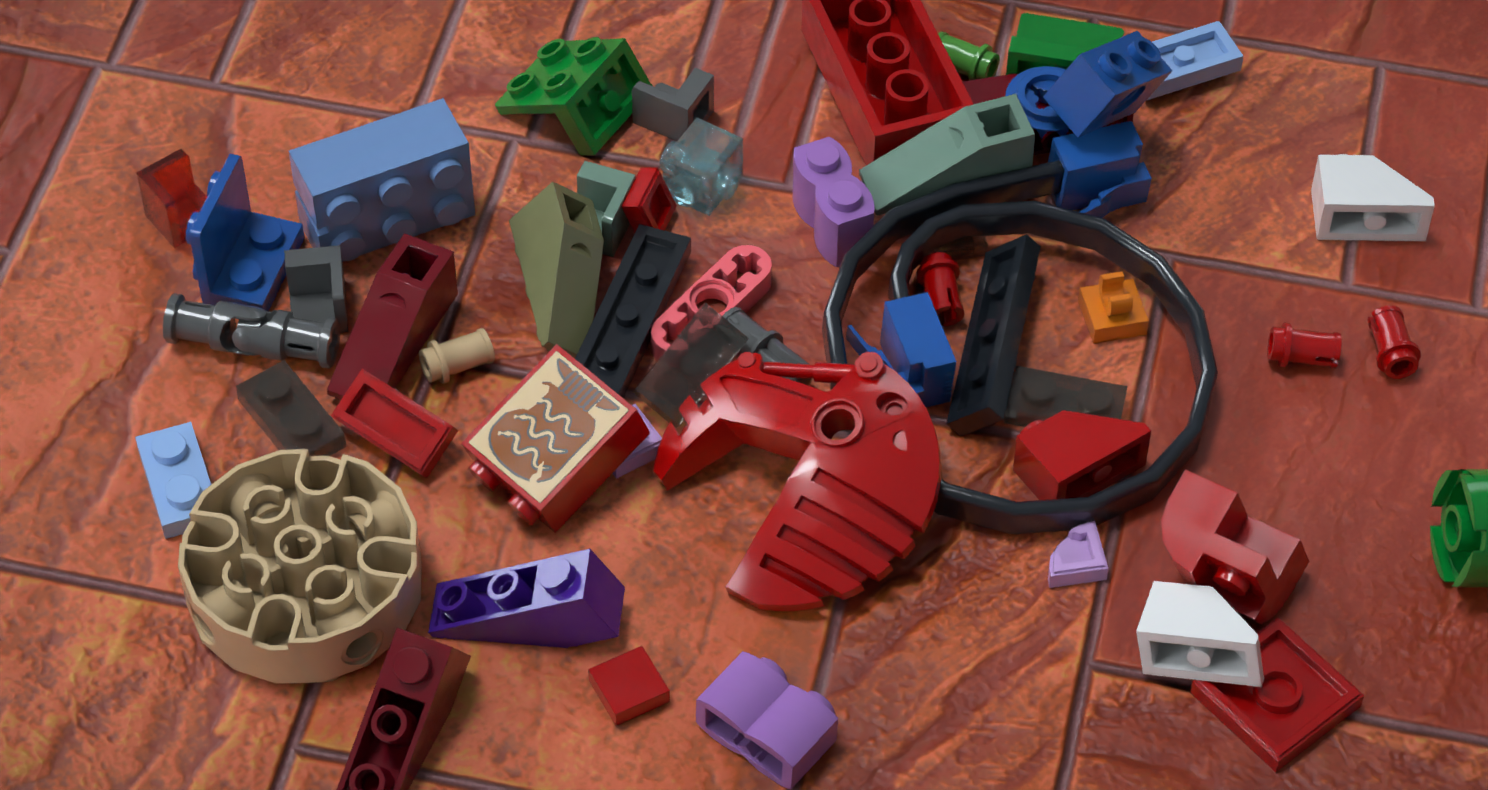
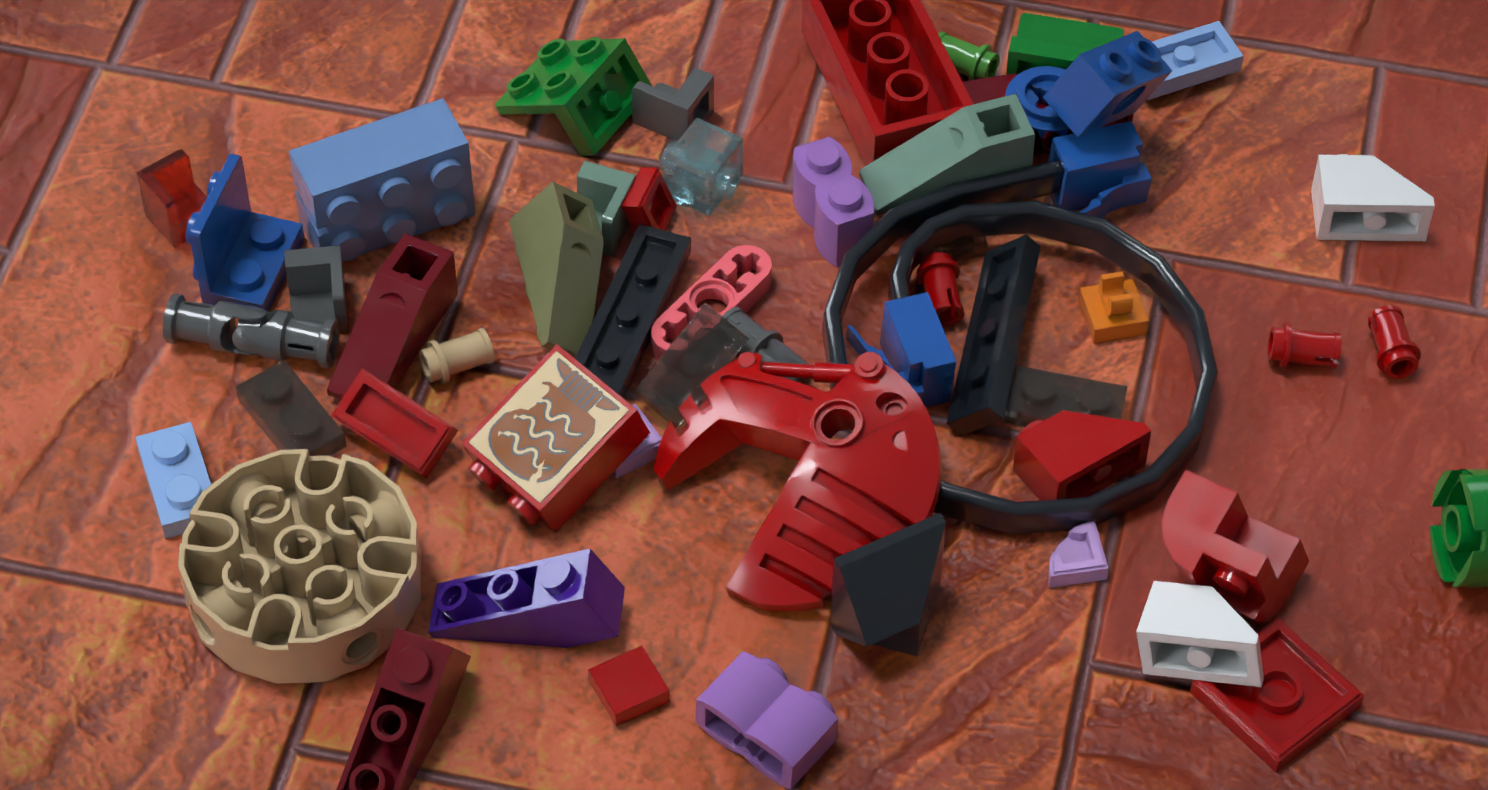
(890, 587): none -> black slope

